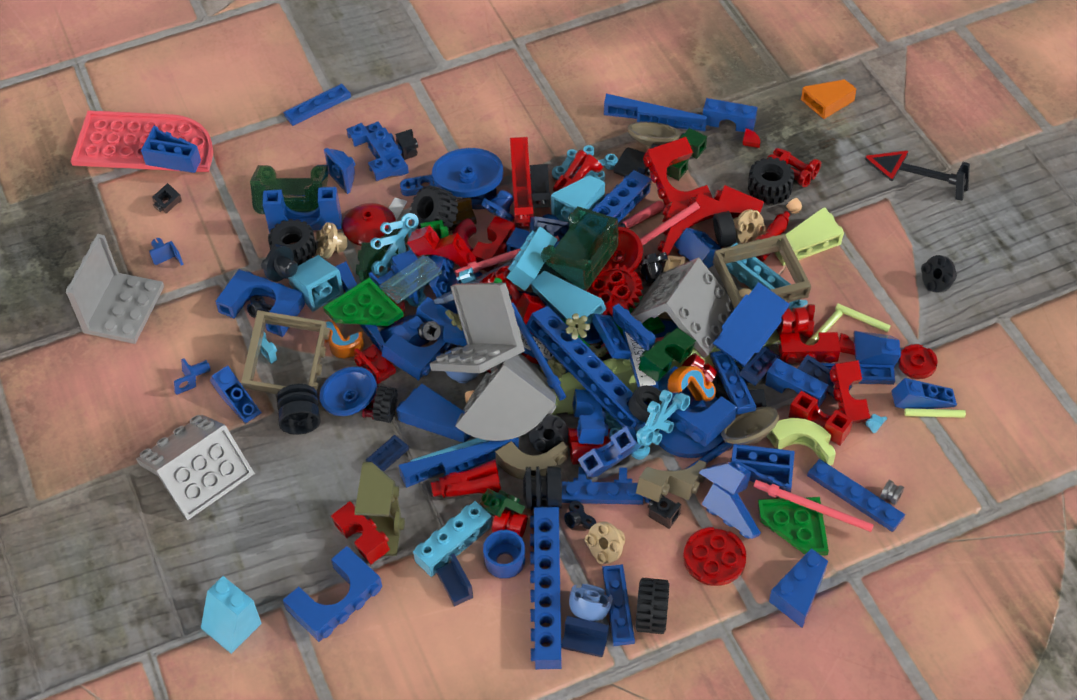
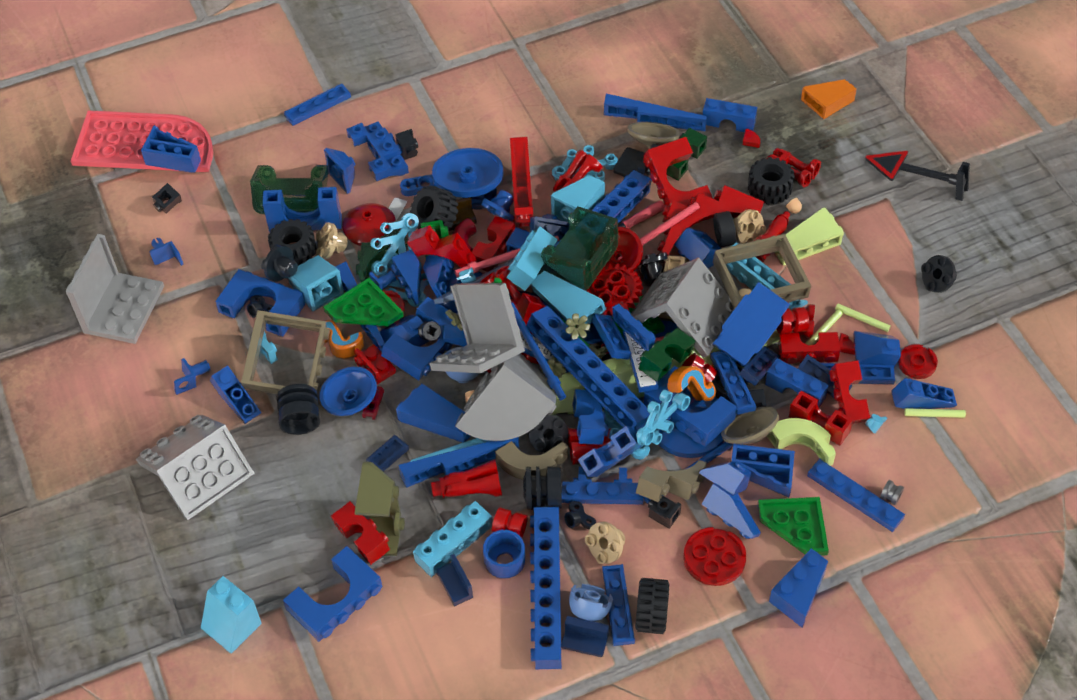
(385, 404): black tyre -> none
(411, 279): clear light blue piece -> none
(496, 502): dark green bracket -> none
(540, 186): black arch -> none
(643, 394): black tyre -> none
(774, 491): coral bar -> none

